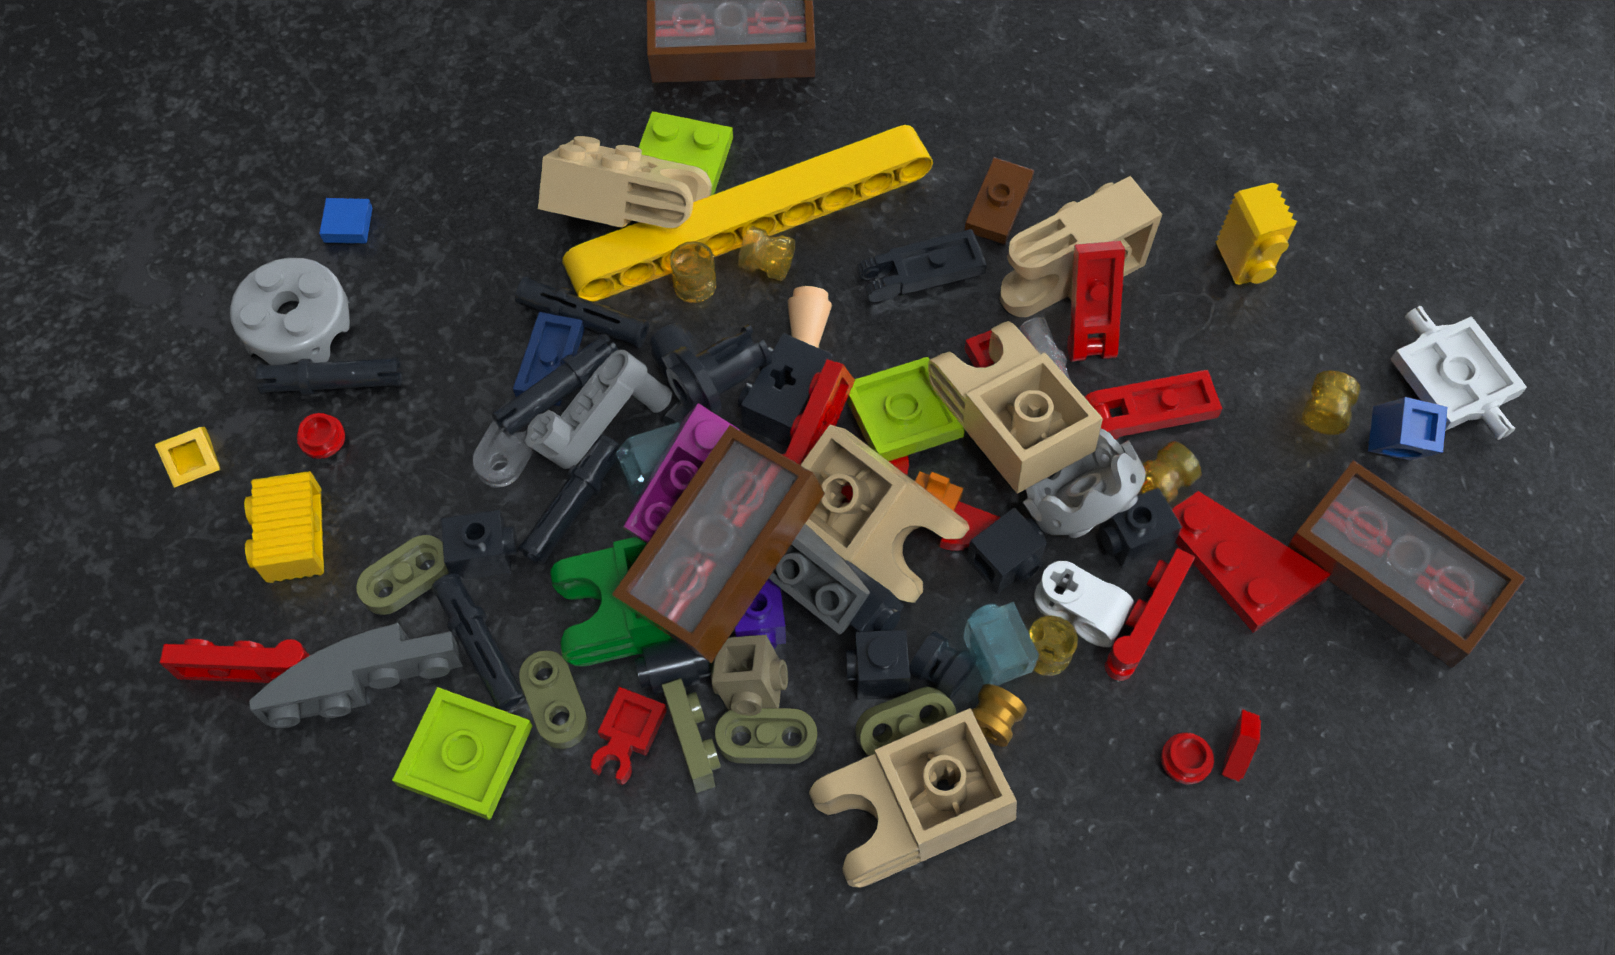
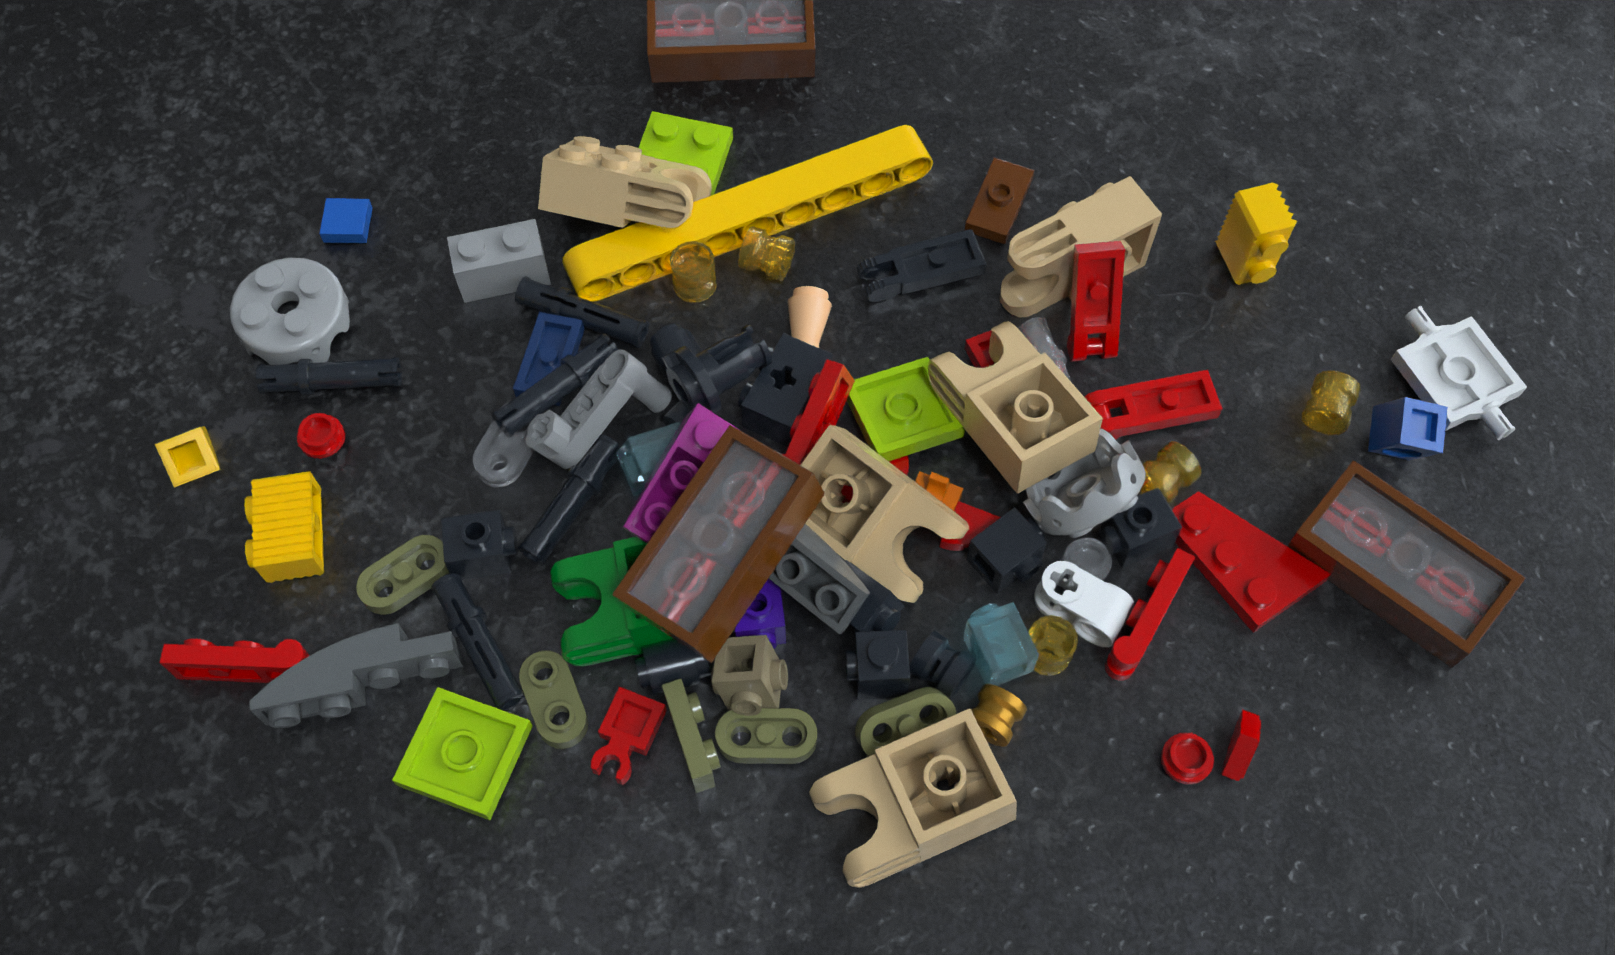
(497, 259): none -> light grey brick
(1090, 556): none -> clear plate

